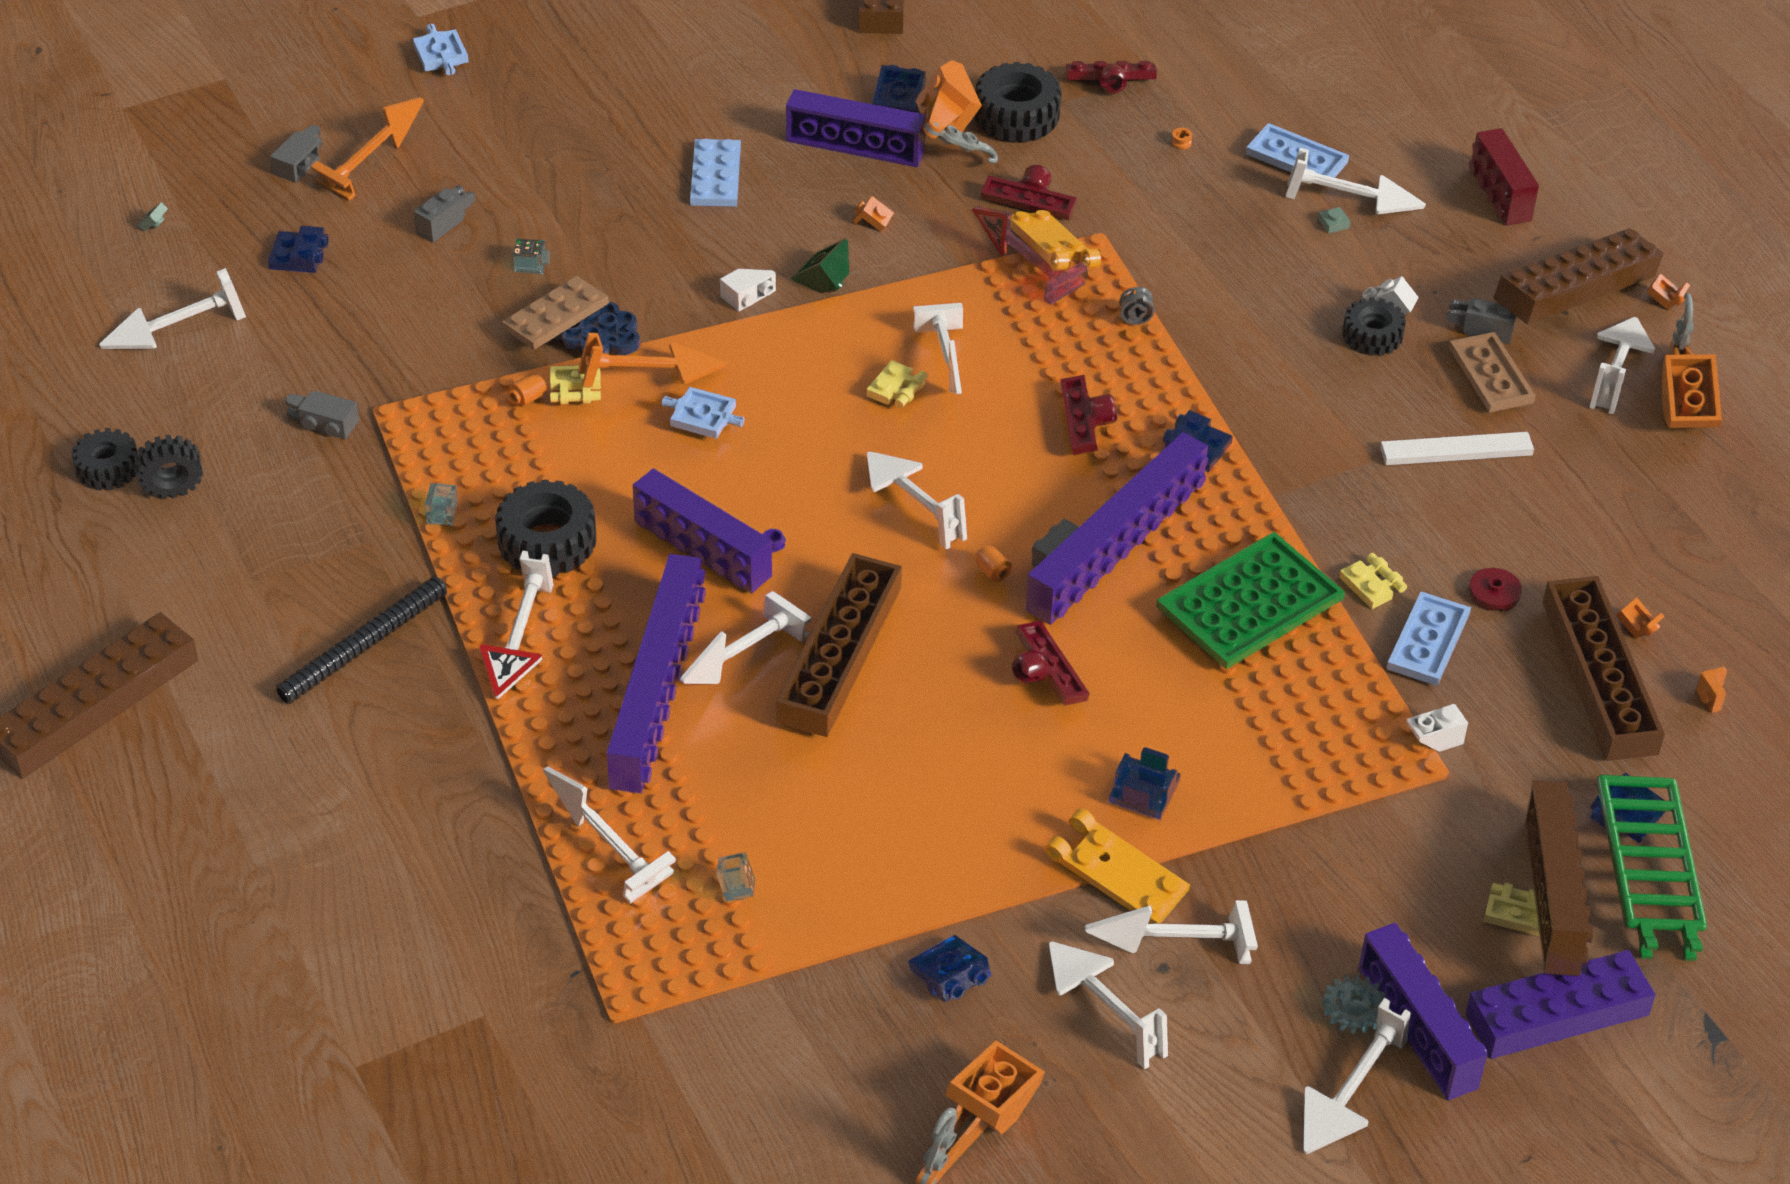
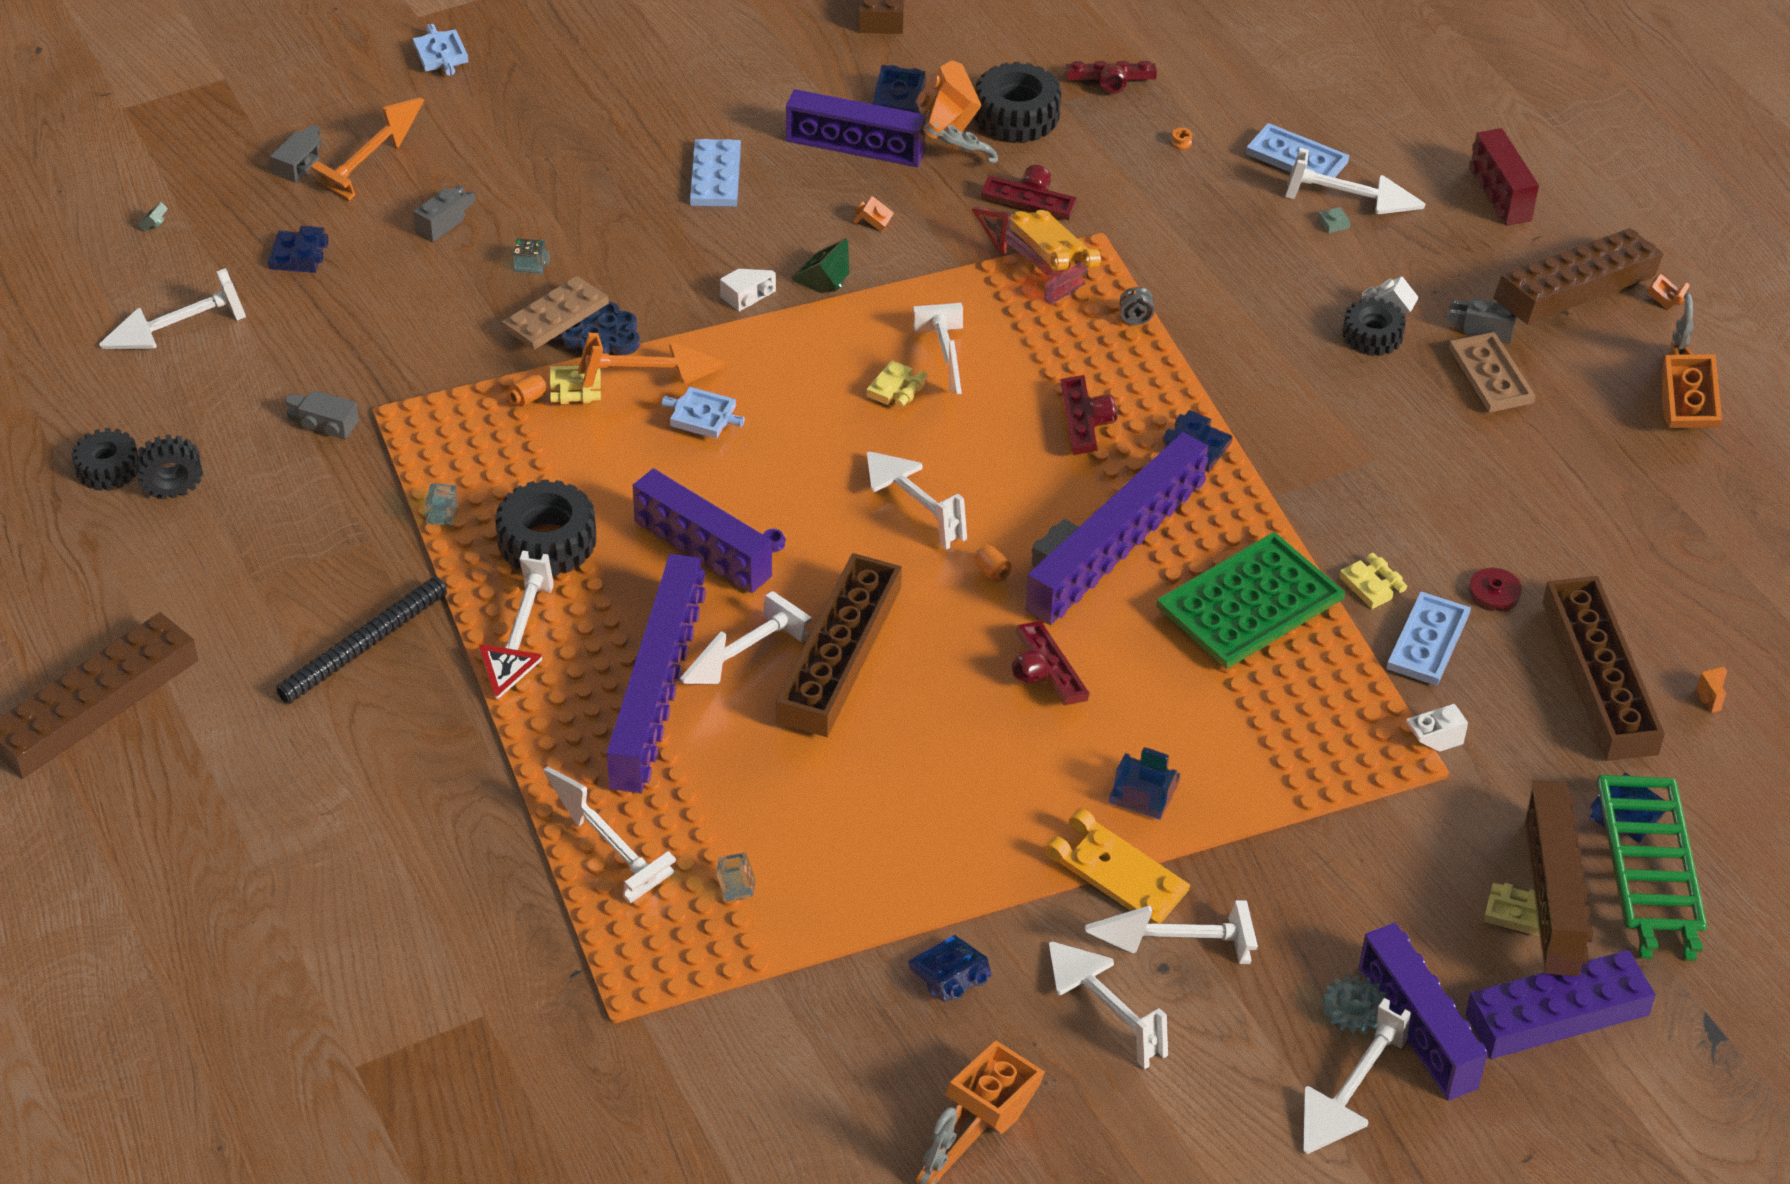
(1456, 448): white tile -> none
(1610, 377): white piece -> none
(1638, 619): orange bracket -> none

